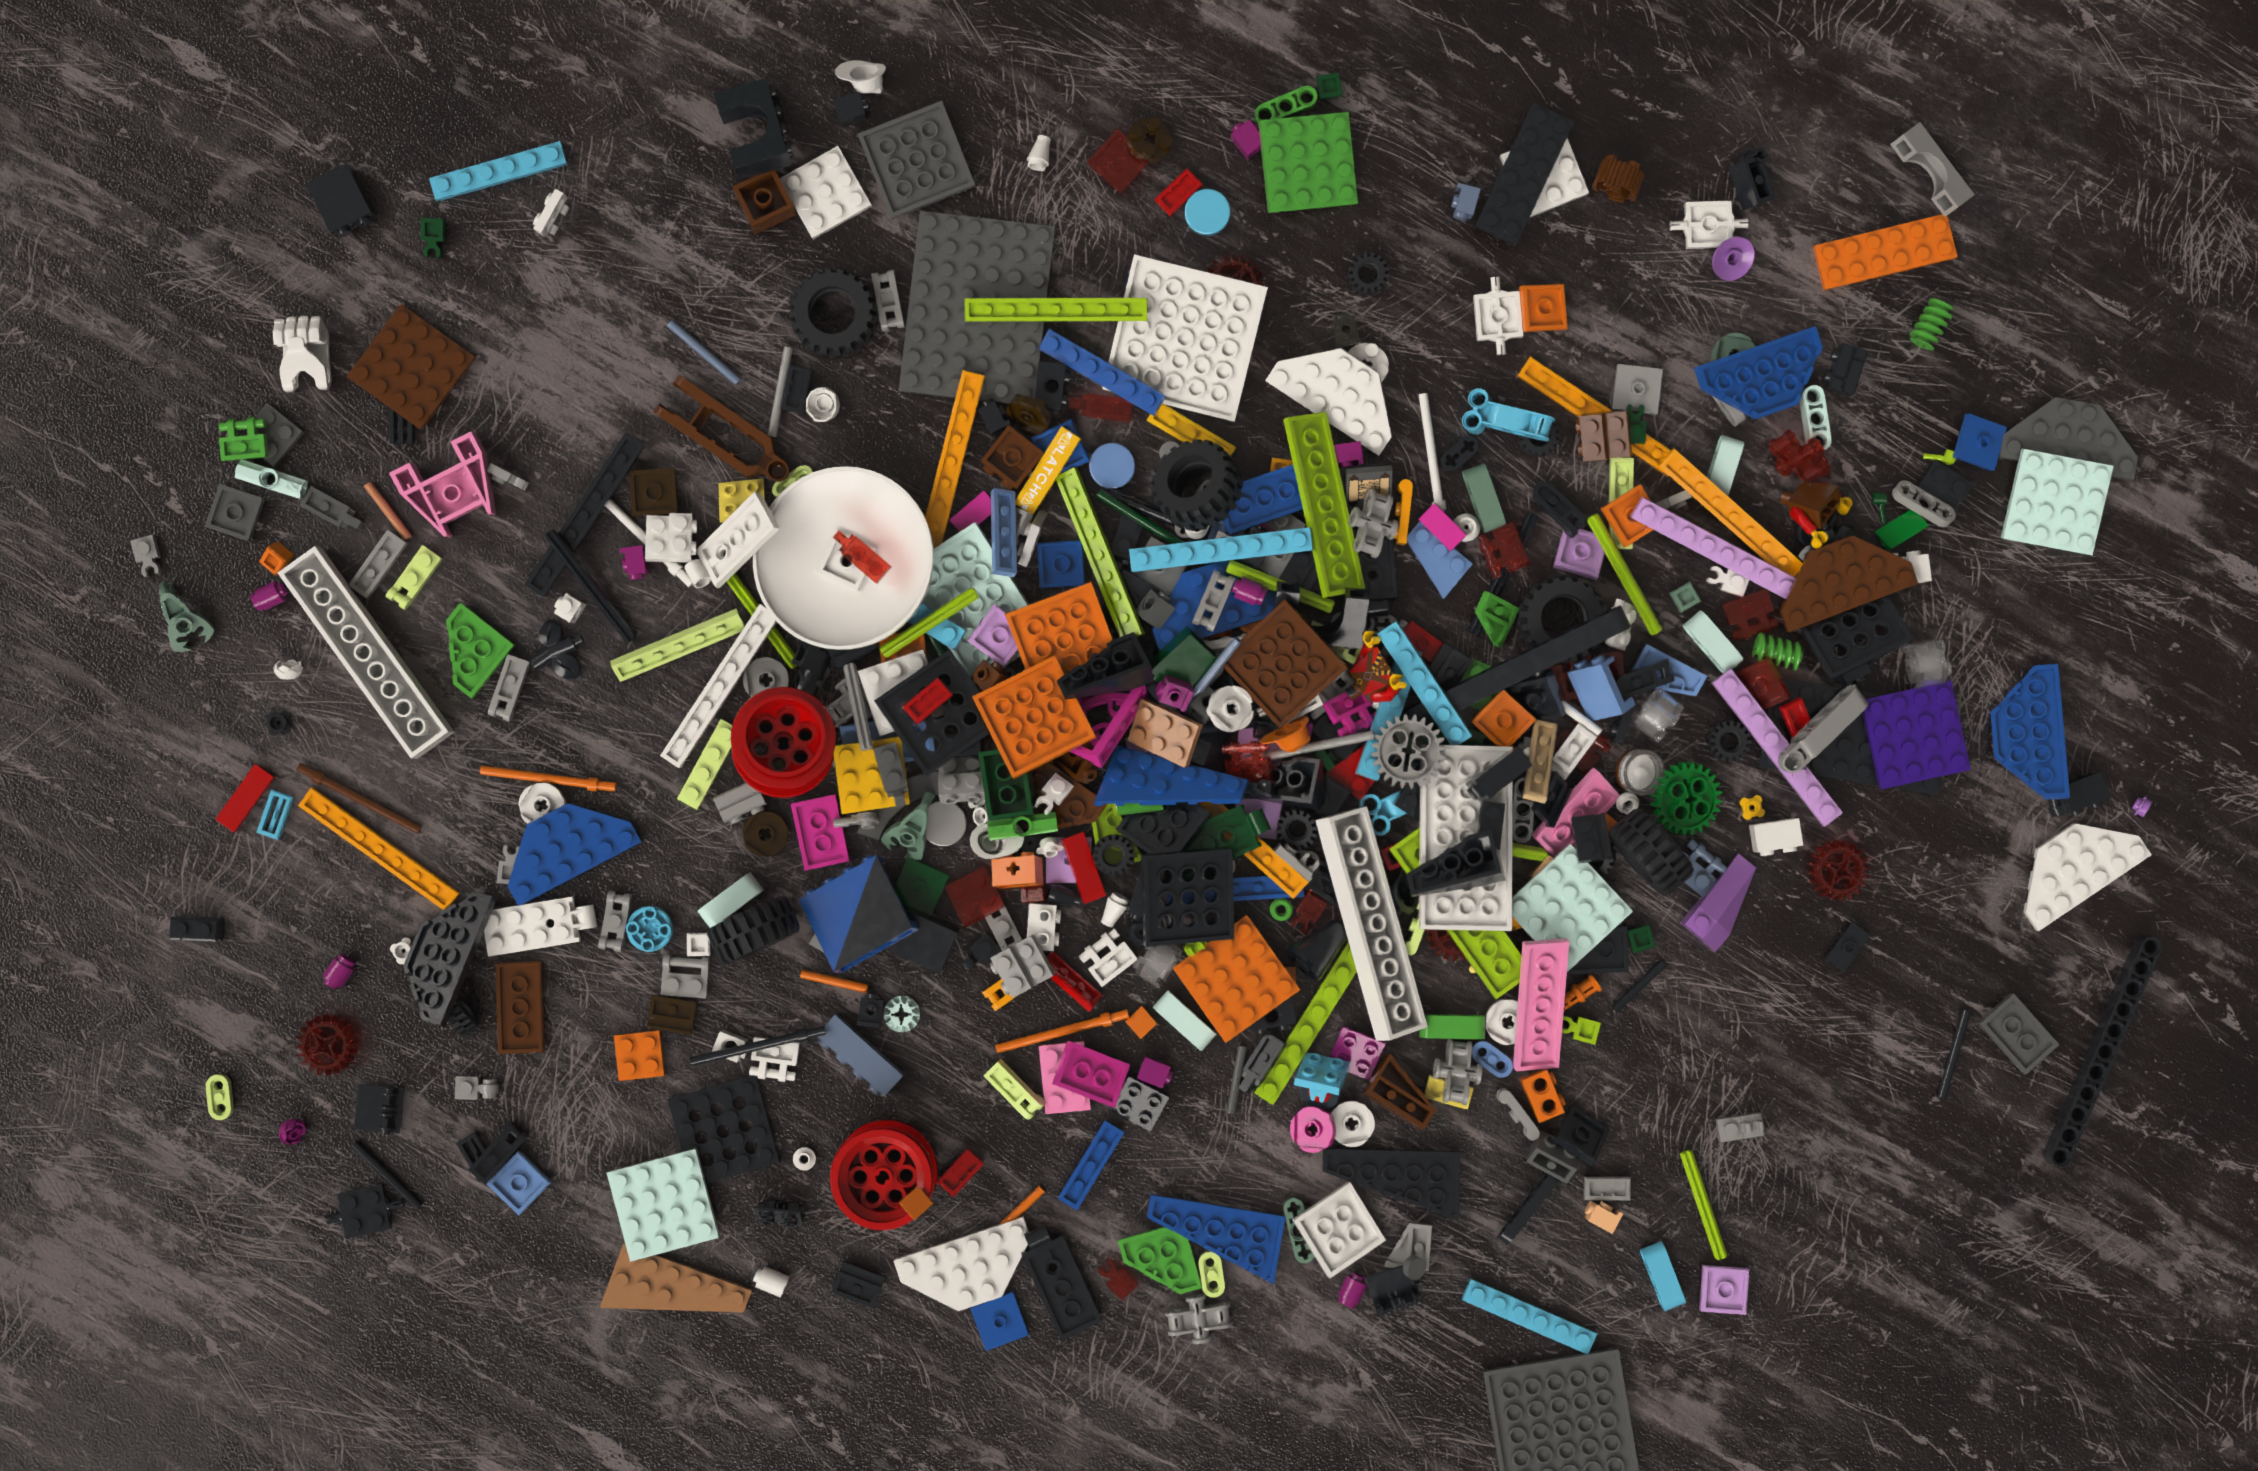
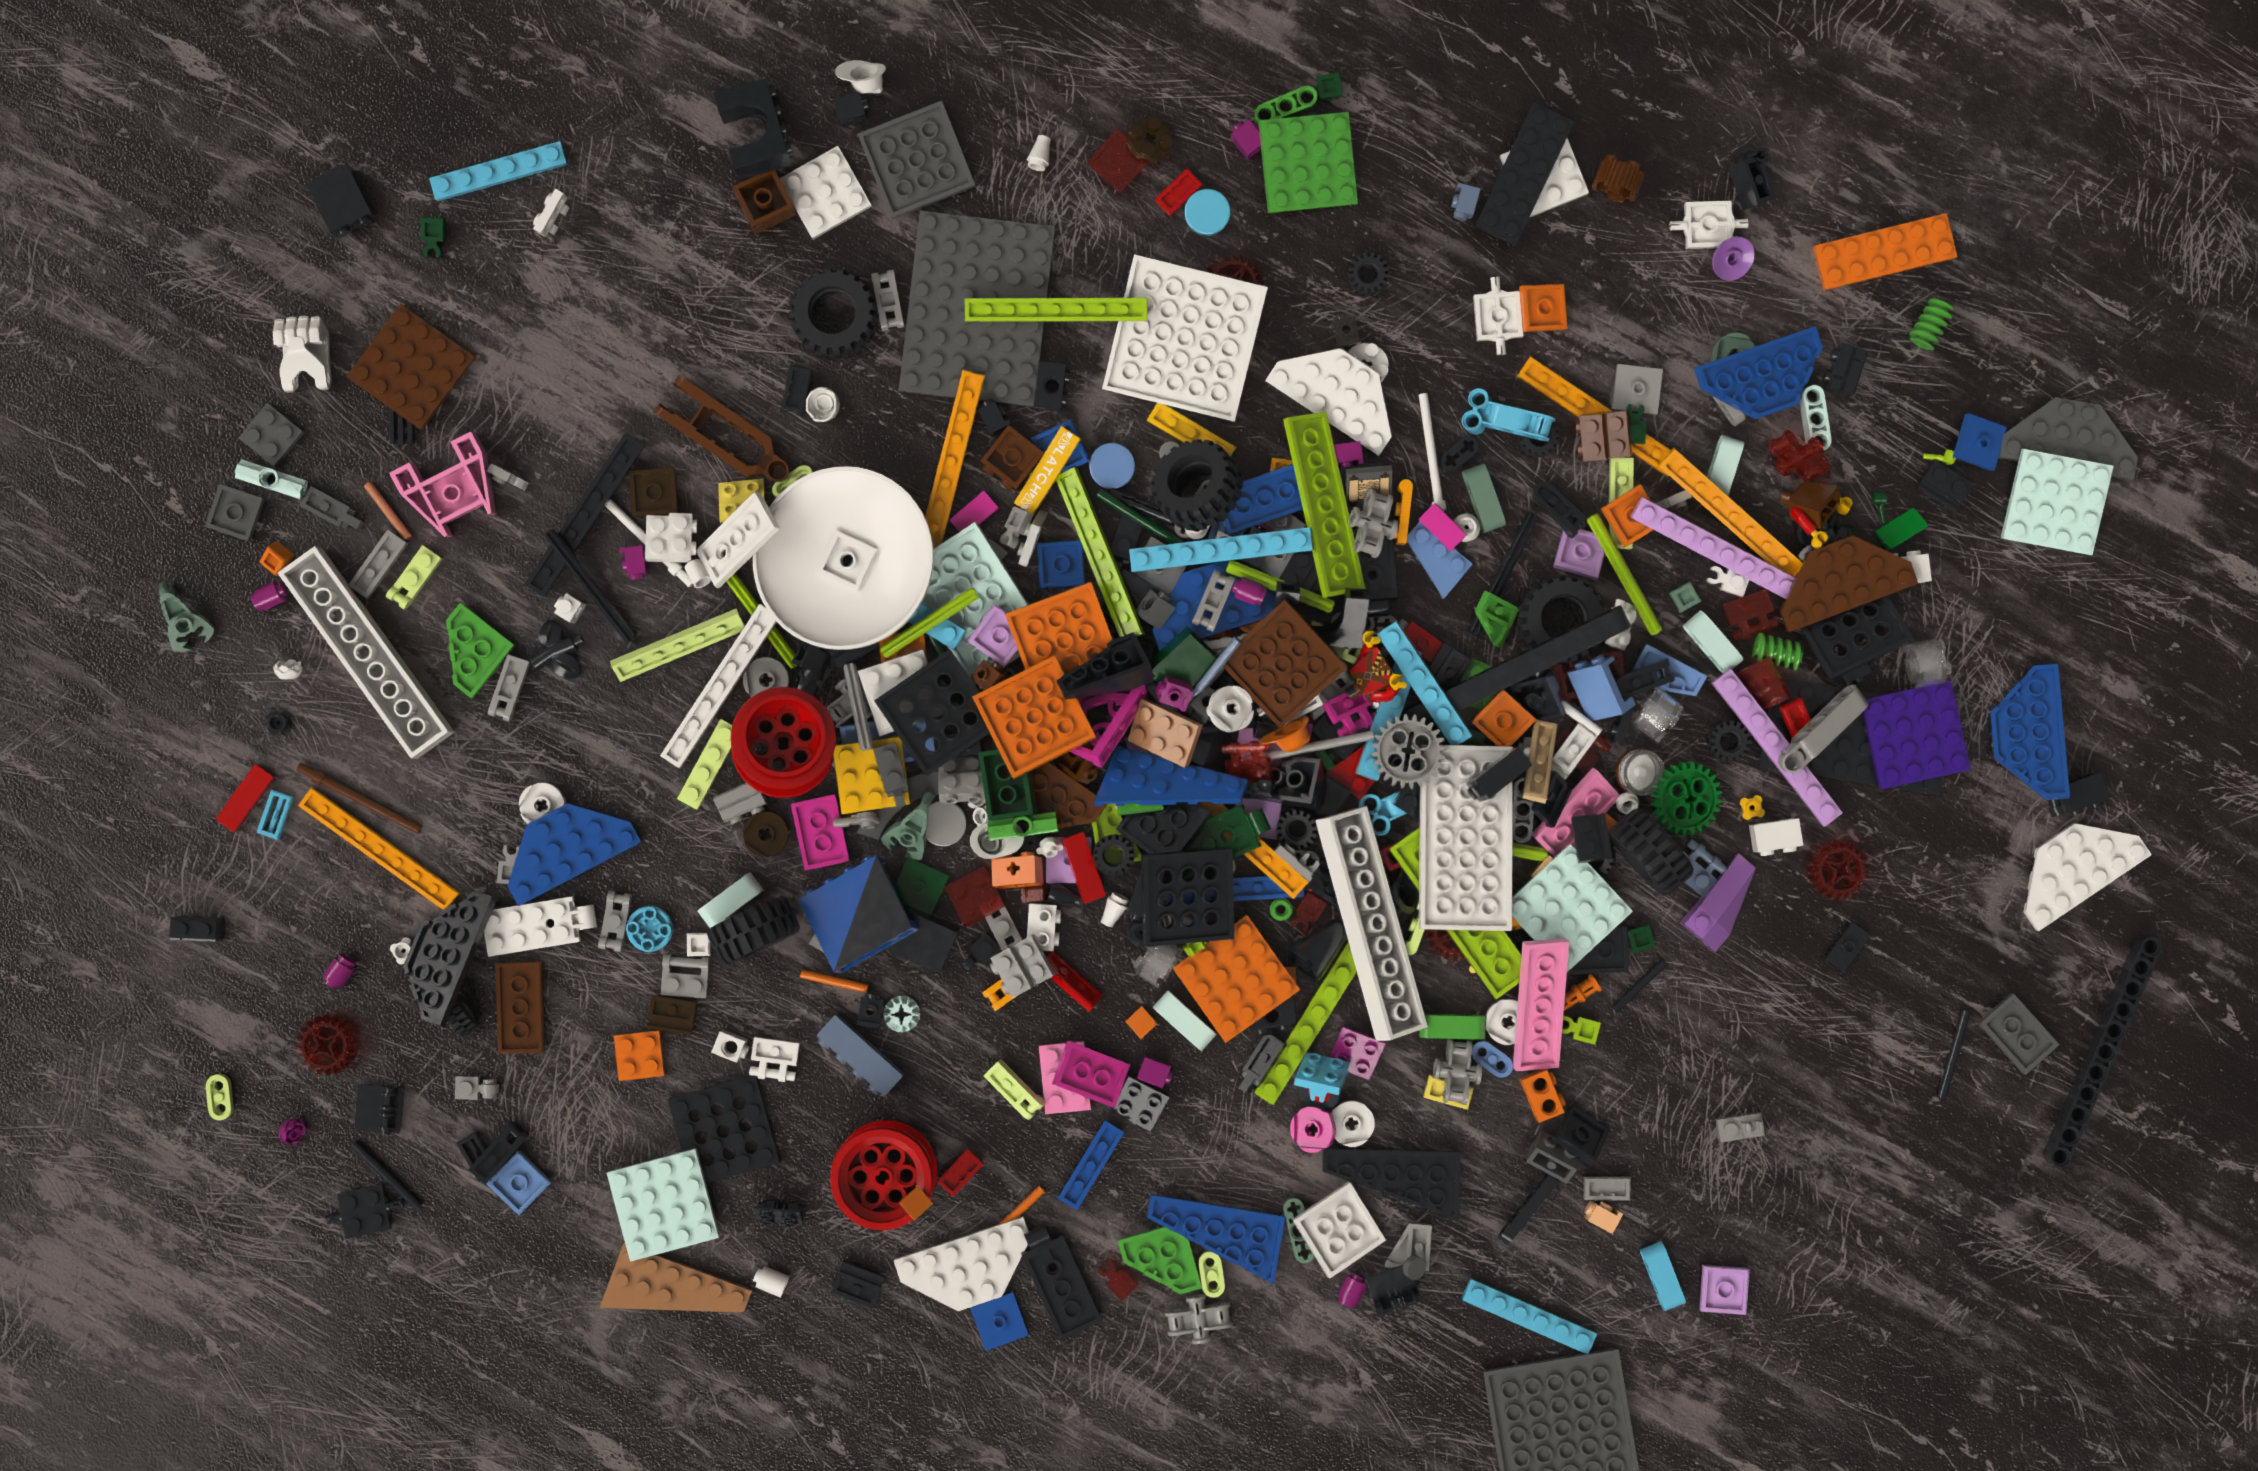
(146, 551): light grey plate -> none
(243, 447): bright green plate -> none
(591, 784): orange bar -> none
(704, 352): sand blue bar -> none
(782, 378): light grey bar -> none
(801, 1035): black bar -> none
(811, 1158): white plate -> none
(863, 557): clear red hinge -> none
(927, 701): red plate -> none
(1003, 532): medium blue plate -> none
(1029, 414): dark brown plate -> none
(1055, 791): white plate -> none
(1102, 372): blue plate -> none
(1102, 407): clear red hinge -> none
(1105, 1019): orange bar -> none
(1112, 963): white plate -> none
(1236, 1079): dark grey bar -> none
(1398, 1094): reddish brown wedge -> none
(1463, 866): black wedge -> none
(1492, 817): black plate -> none
(1510, 547): clear red plate -> none
(1518, 1114): light grey plate -> none
(1703, 1205): lime axle -> none
(1933, 503): light grey beam -> none
(1949, 186): light grey arch -> none
(2141, 806): medium lavender plate -> none

